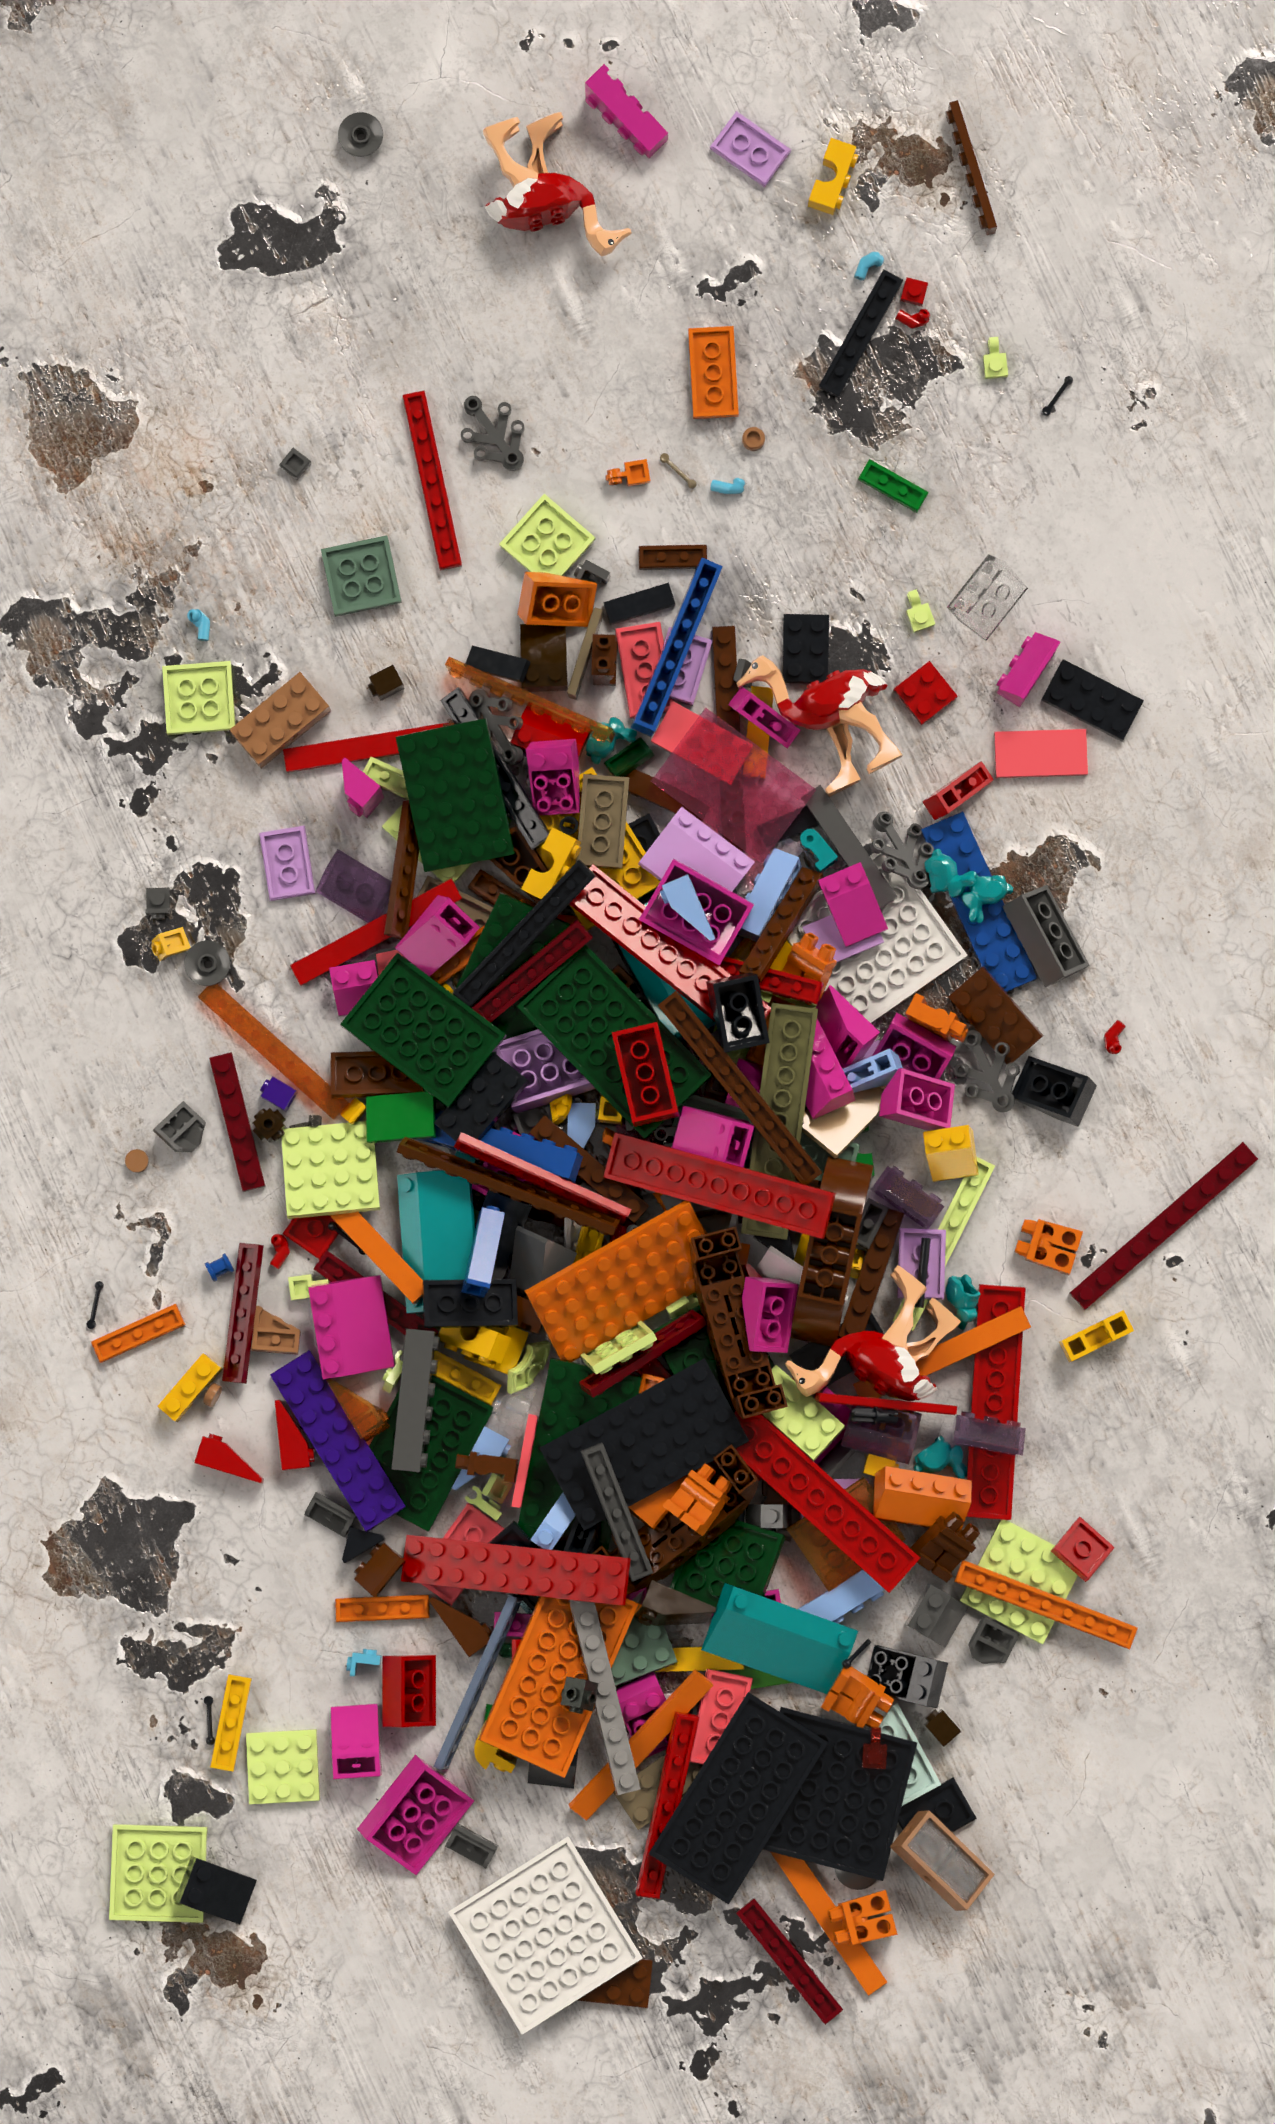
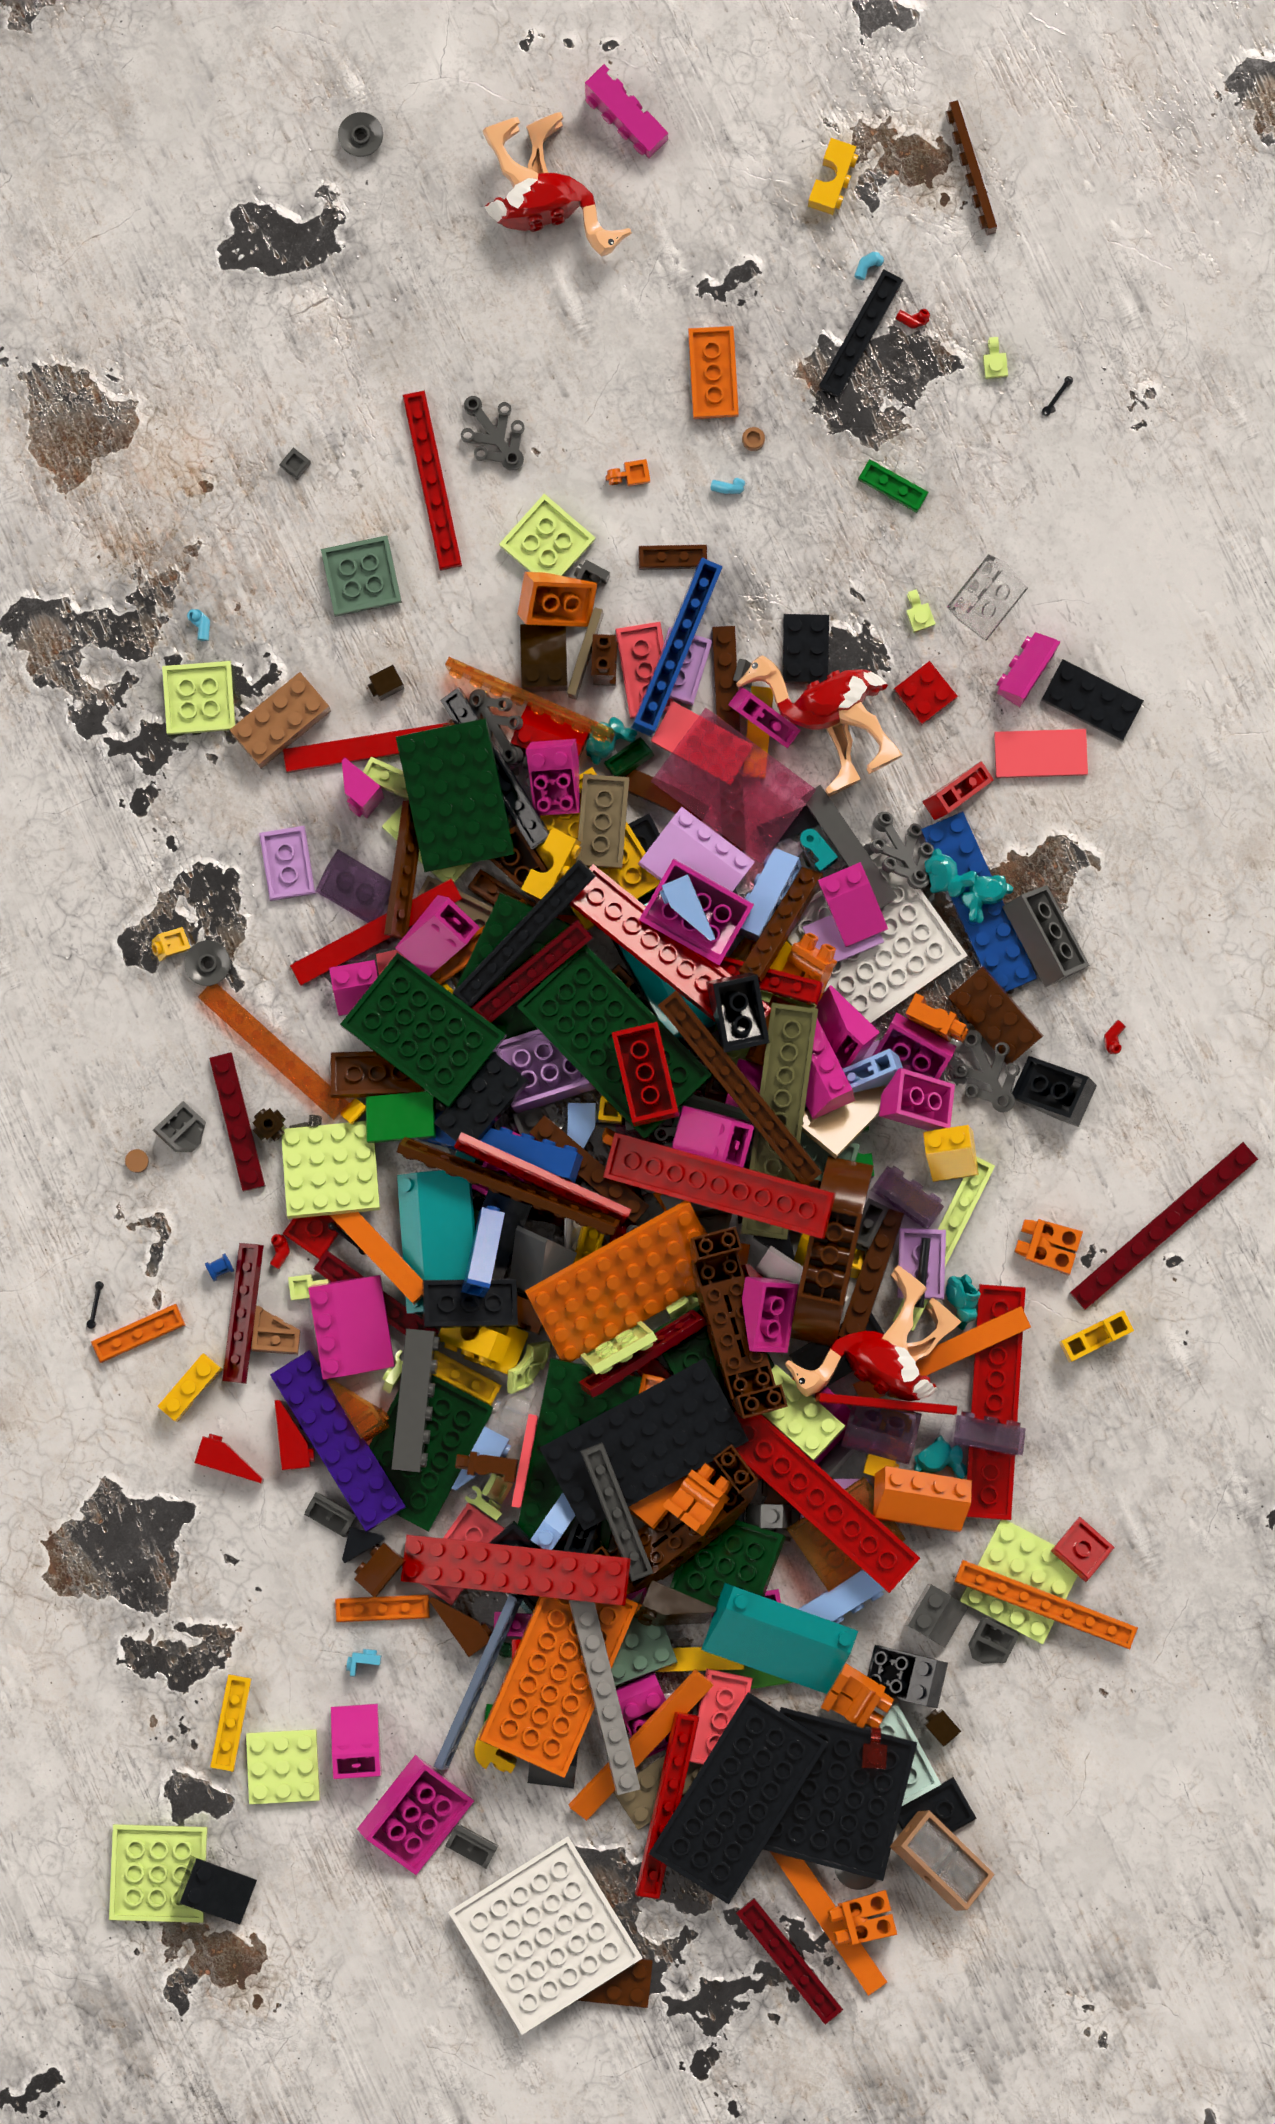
(158, 903): dark grey bracket -> none
(208, 1700): black hinge -> none
(212, 1395): medium nougat tile -> none
(278, 1093): dark purple brick -> none
(408, 1690): red slope -> none
(498, 664): black tile -> none
(560, 1108): yellow tile -> none
(567, 830): black hinge -> none
(579, 1694): pearl dark grey brick -> none
(639, 603): black tile -> none
(665, 459): dark tan hinge -> none
(750, 149): lavender tile -> none
(847, 1662): black hinge -> none
(874, 1416): black axle -> none
(914, 291): red plate -> none
(945, 1545): reddish brown hips -> none

